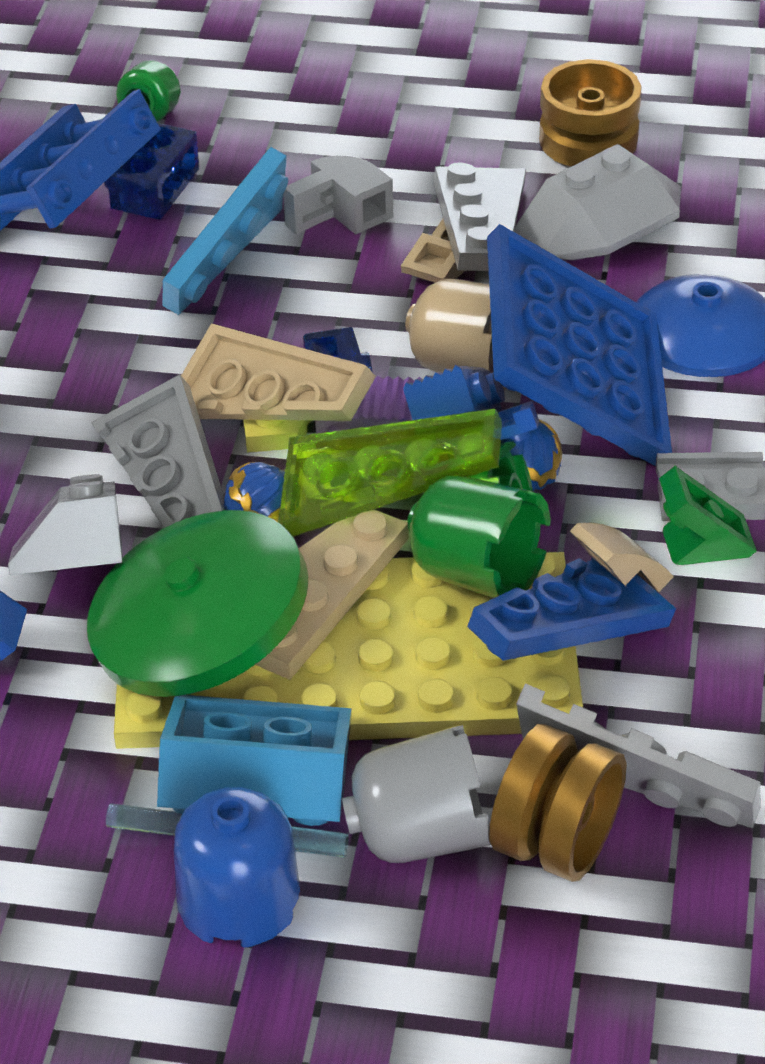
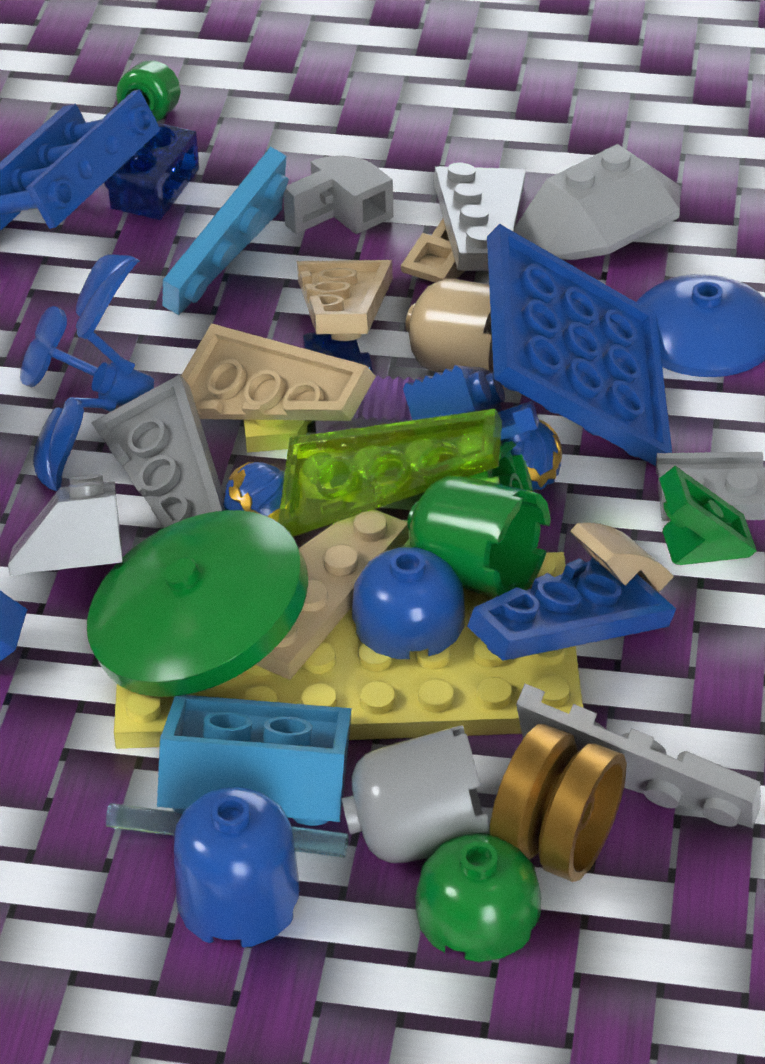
(114, 382): none -> blue plant
(344, 294): none -> tan wing
(408, 603): none -> blue cylinder
(478, 897): none -> green cylinder
(588, 110): pearl gold wheel -> none

